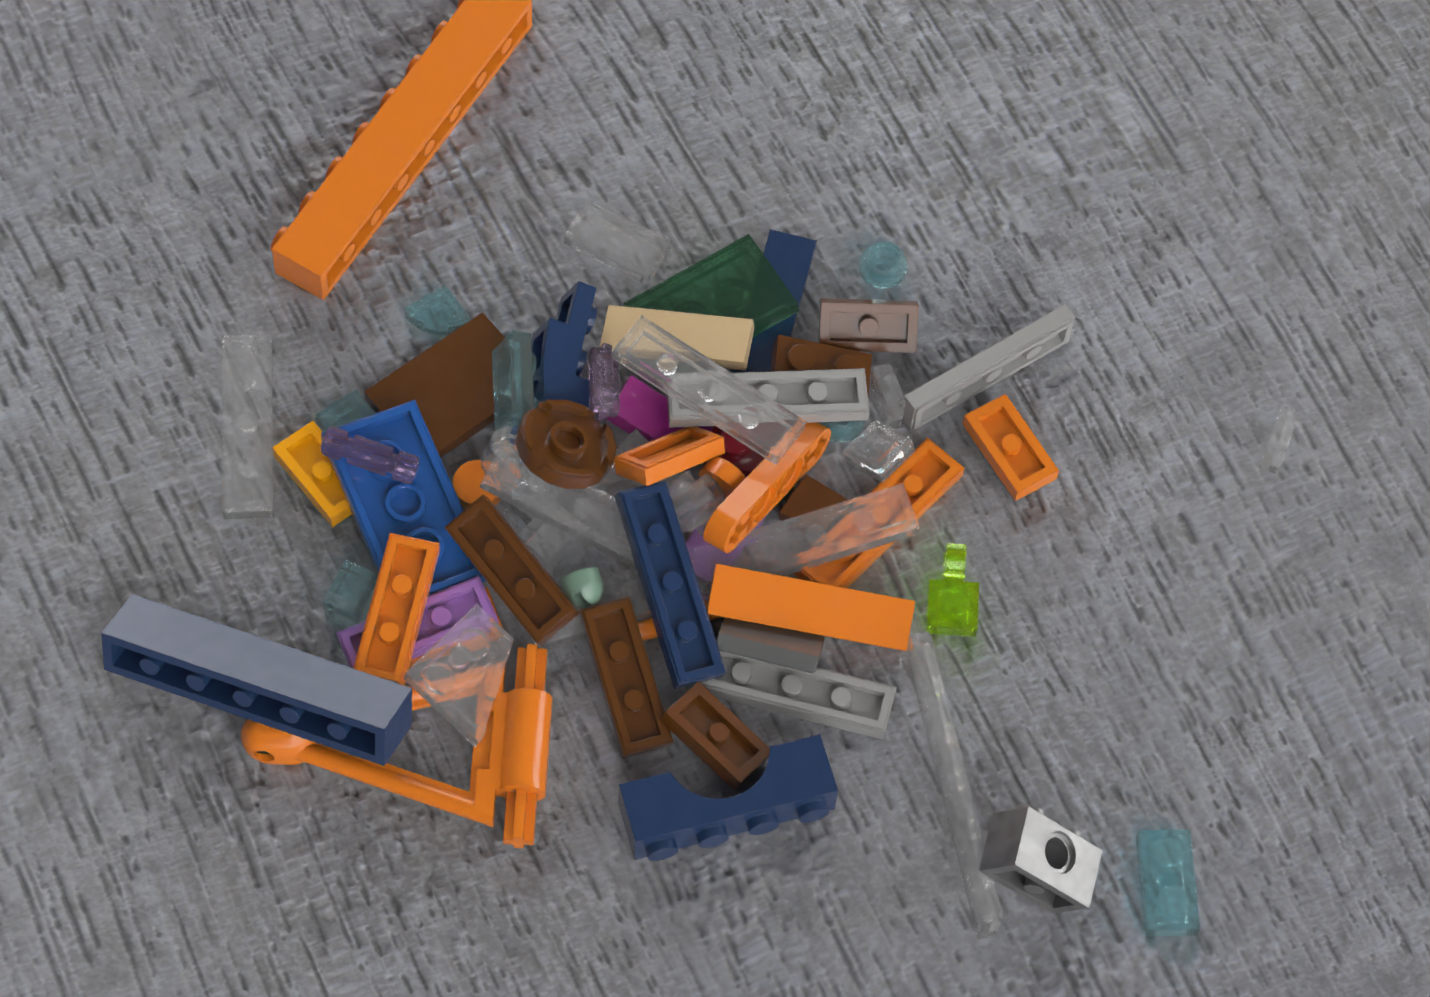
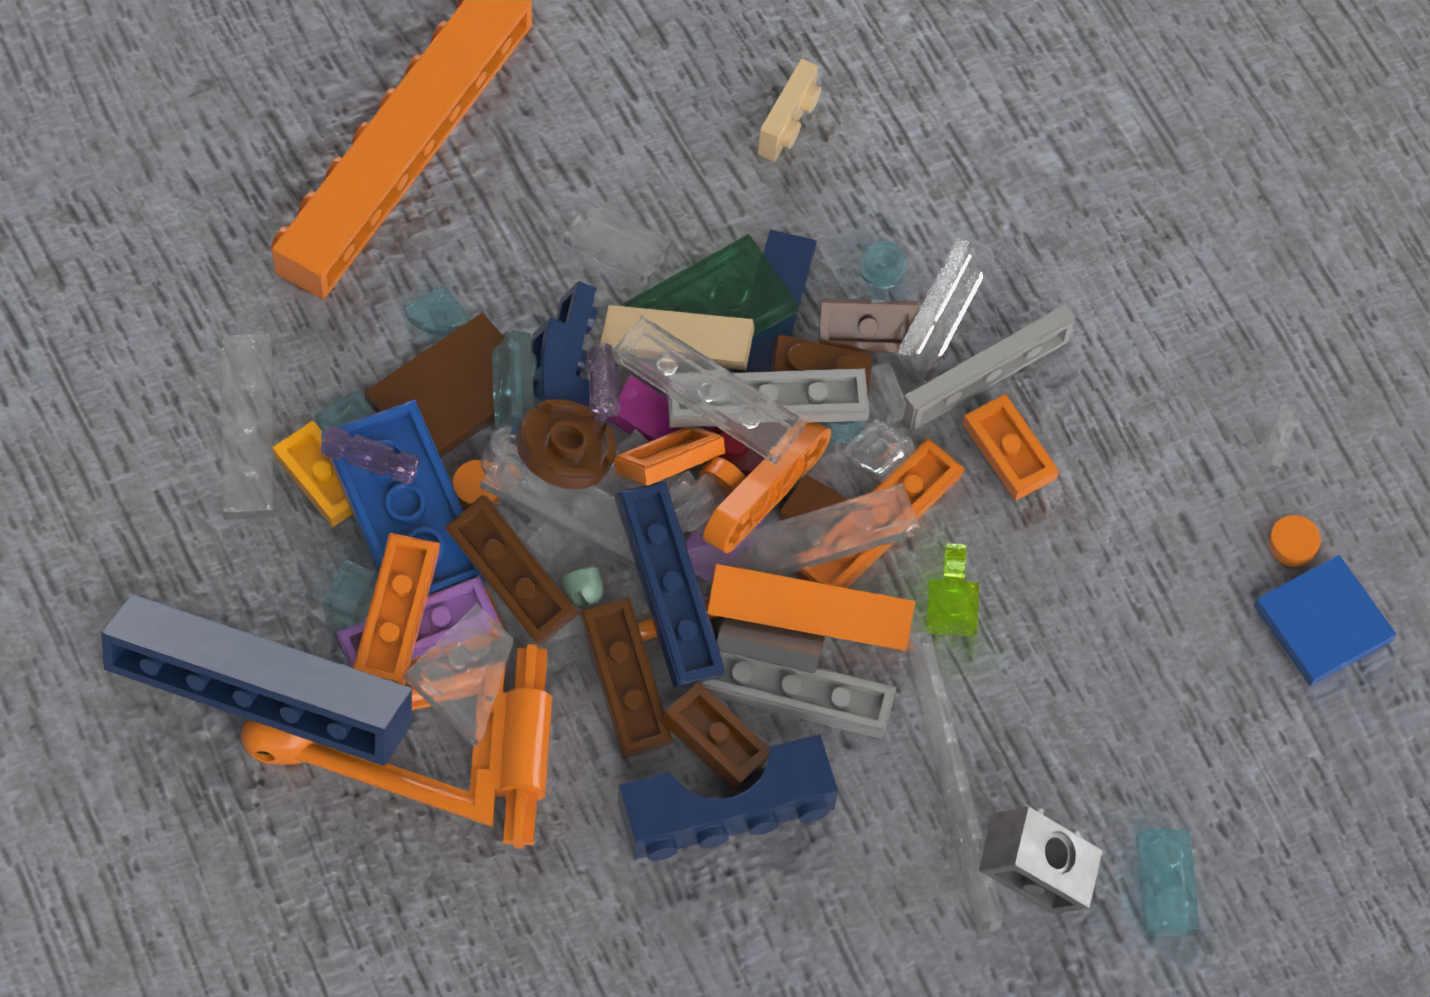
(782, 122): none -> tan plate
(941, 312): none -> clear tile
(1294, 541): none -> orange tile
(1325, 620): none -> blue tile

